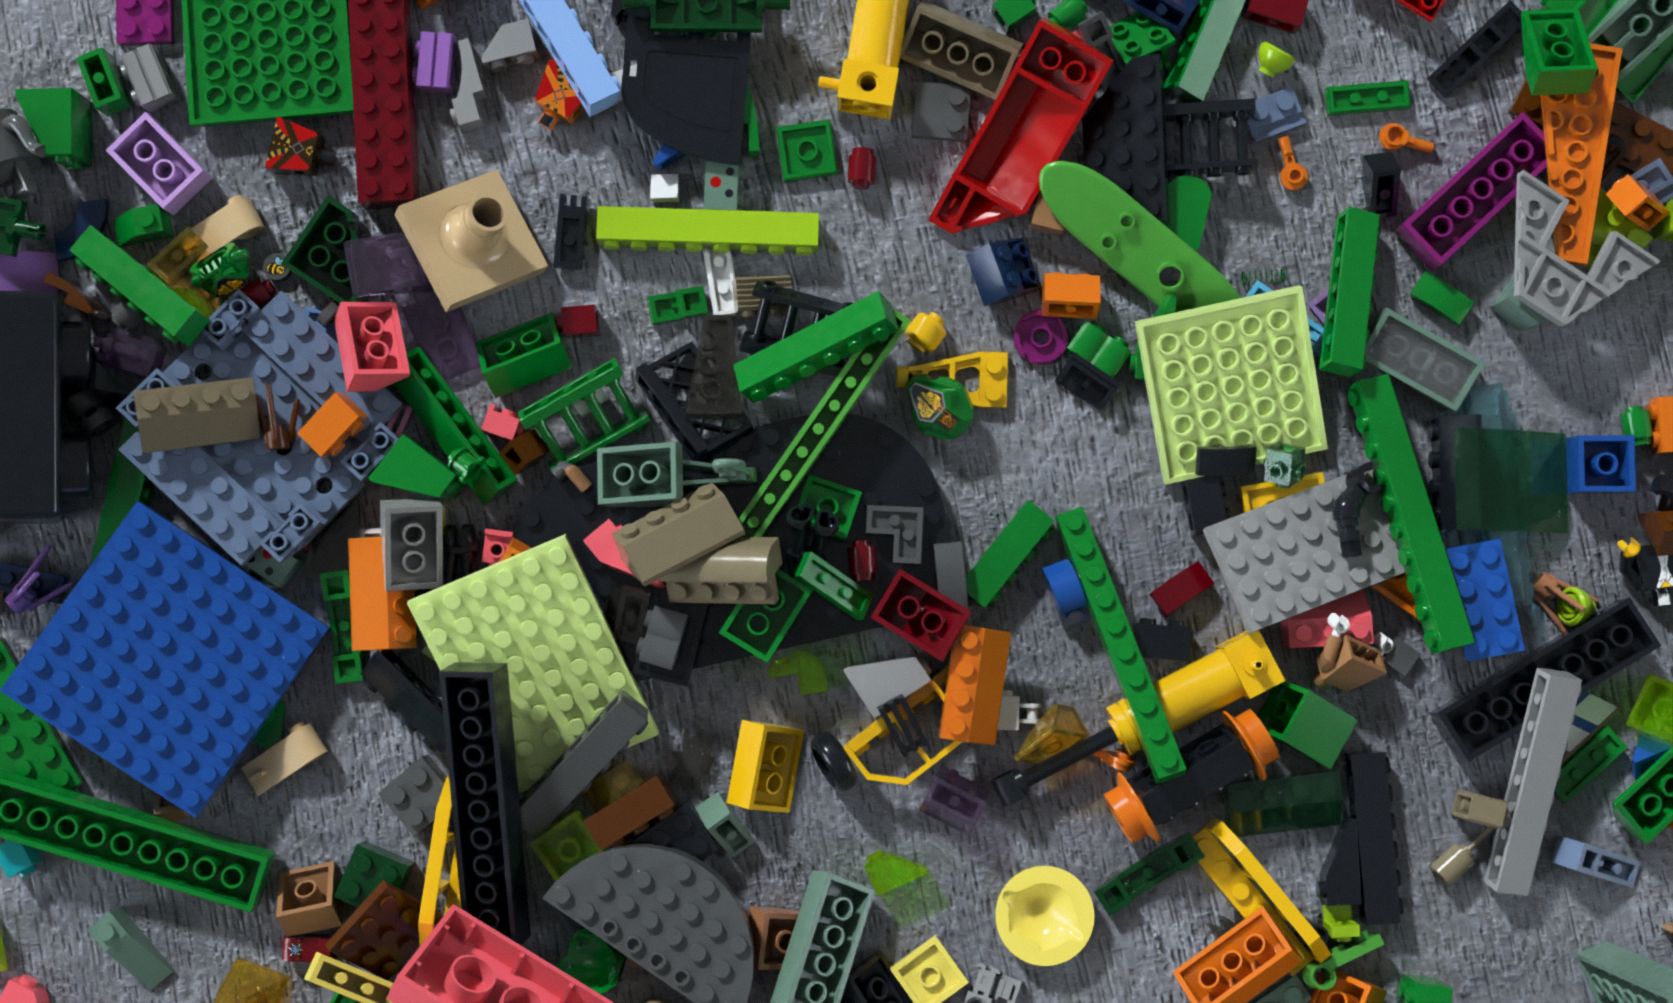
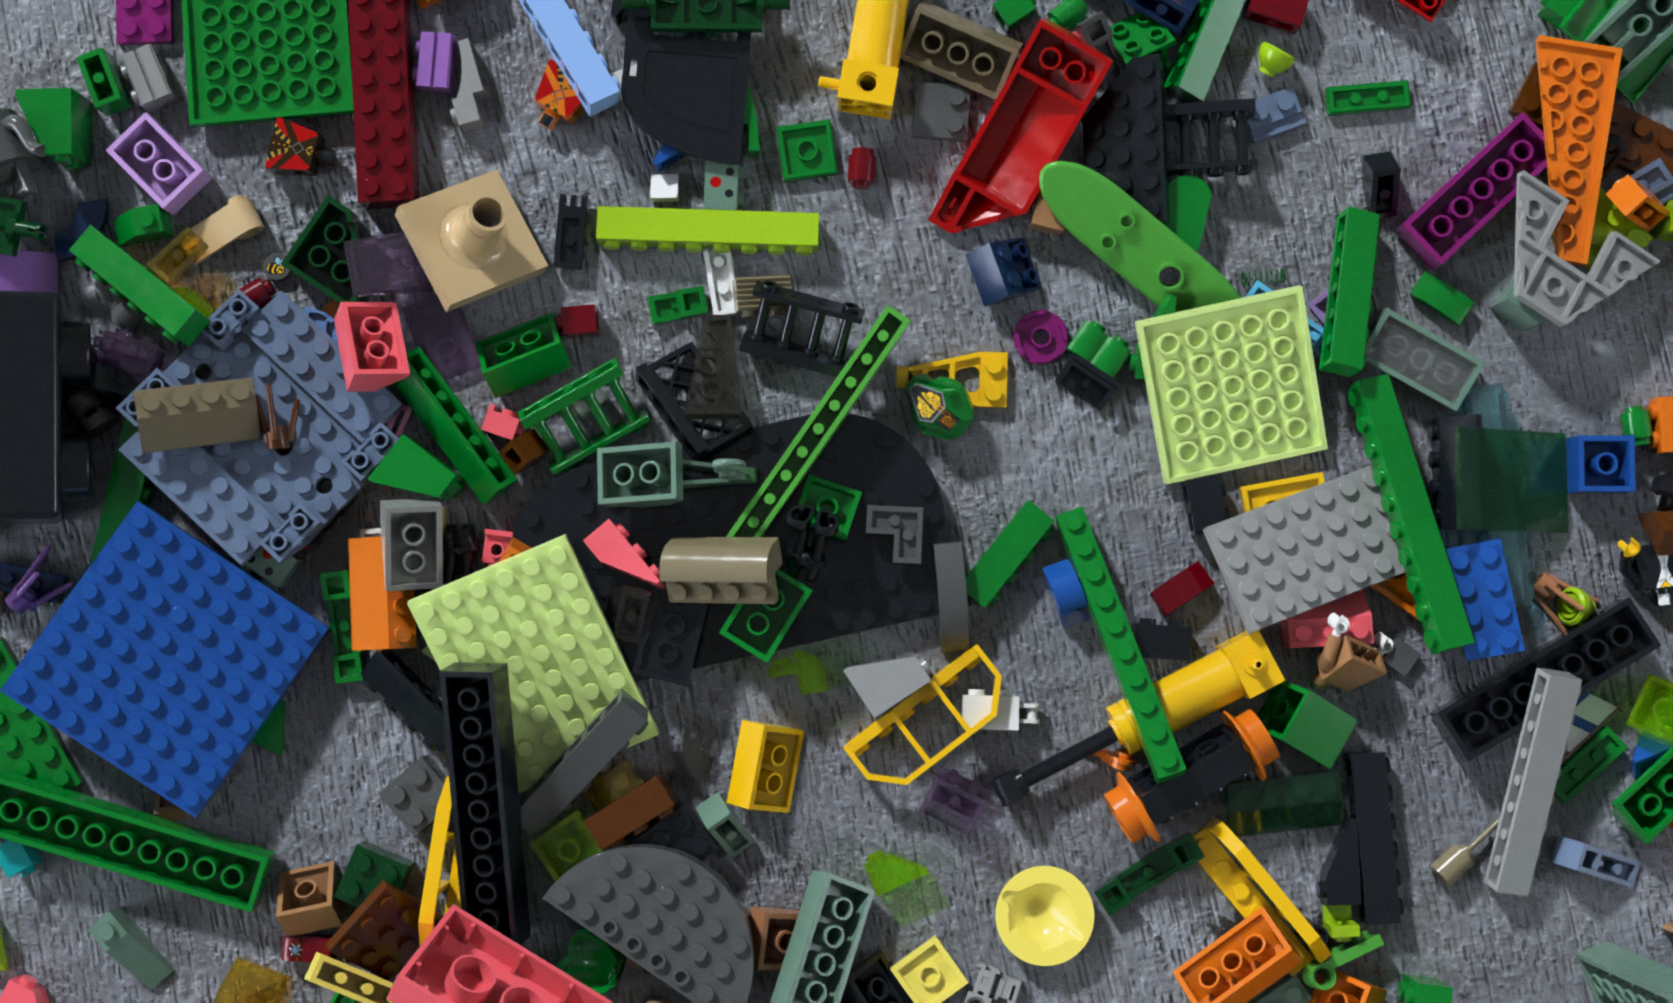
(78, 297): reddish brown slope -> none
(222, 272): green helmet -> none
(284, 758): tan door -> none
(328, 315): dark grey tile -> none
(333, 425): orange brick -> none
(465, 464): green brick -> none
(511, 45): light grey slope -> none
(573, 472): medium nougat arm -> none
(662, 637): dark grey brick -> none
(677, 534): dark tan slope -> none
(816, 347): green brick -> none
(833, 585): green plate -> none
(833, 761): black wheel -> none
(862, 561): dark red brick -> none
(913, 745): black tile -> none
(921, 615): dark red slope -> none
(925, 332): yellow head -> none
(975, 685): orange slope -> none
(1052, 734): clear yellow slope -> none
(1071, 295): orange brick -> none
(1225, 461): black slope -> none
(1284, 465): clear green brick -> none
(1292, 175): orange plate -> none
(1347, 509): black piece -> none
(1395, 136): orange plate -> none
(1477, 49): black slope -> none
(1480, 809): dark tan brick -> none
(1557, 52): green slope -> none

